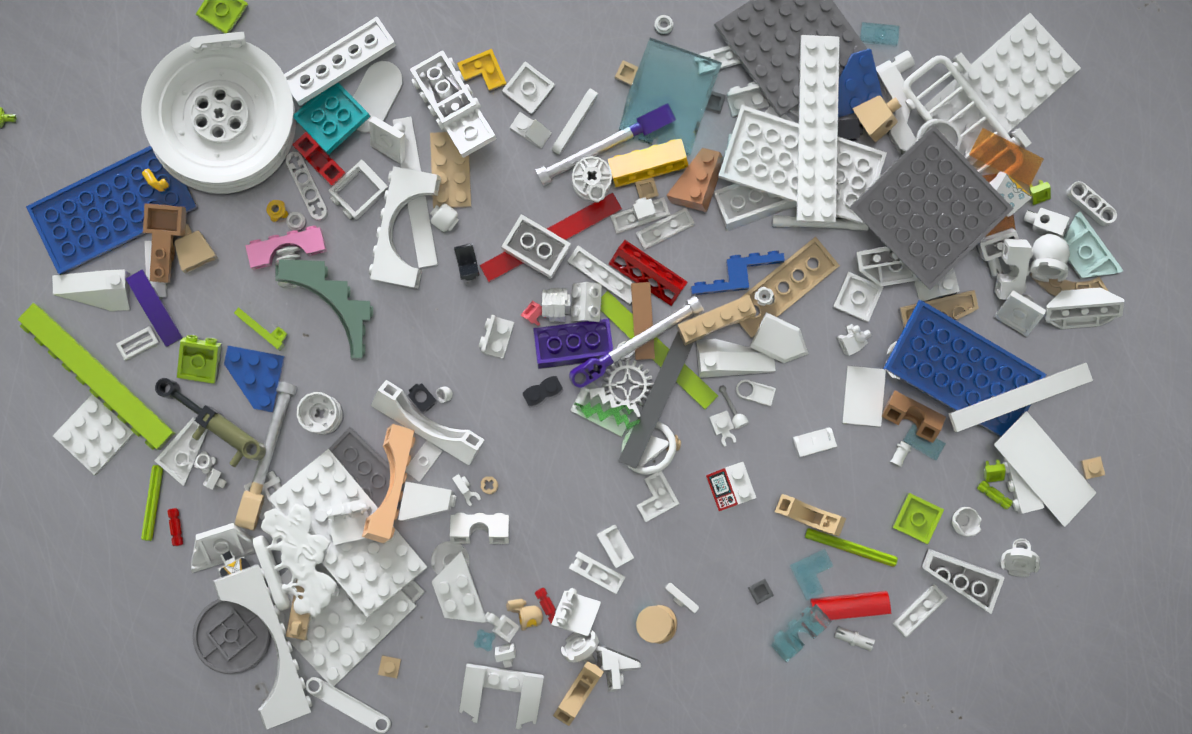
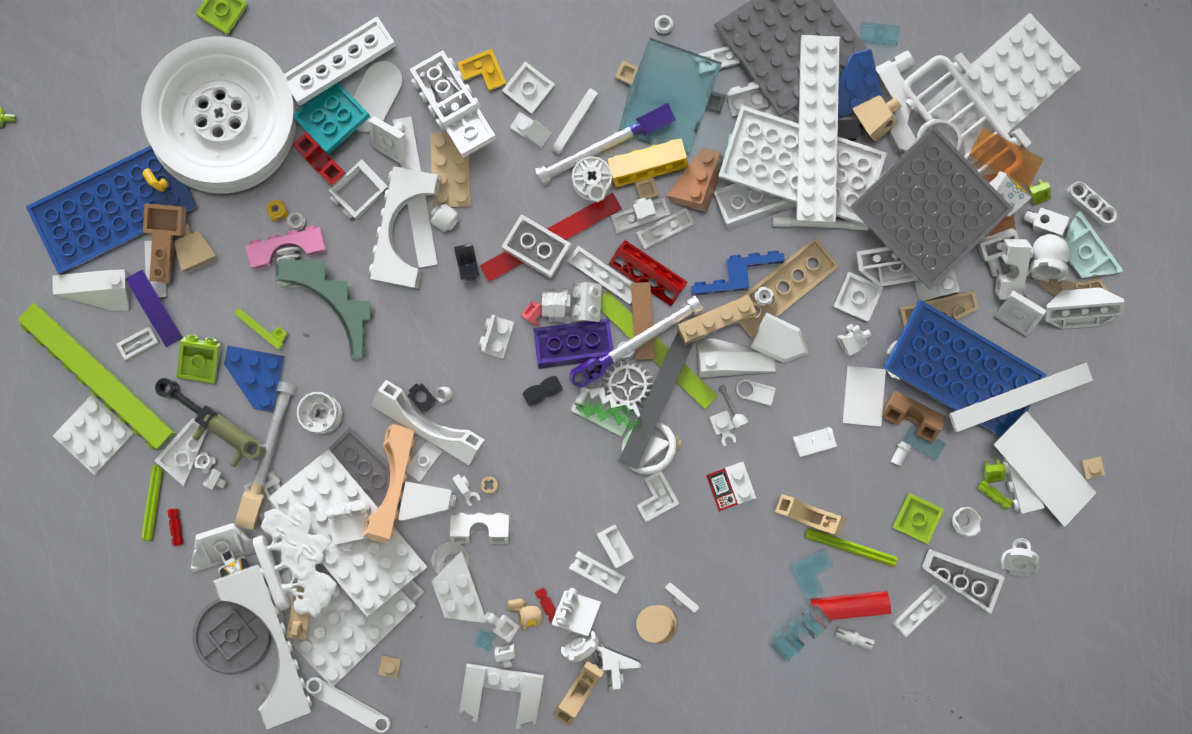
(218, 41): white plate -> none
(308, 185): white beam -> none
(760, 591): dark grey tile -> none

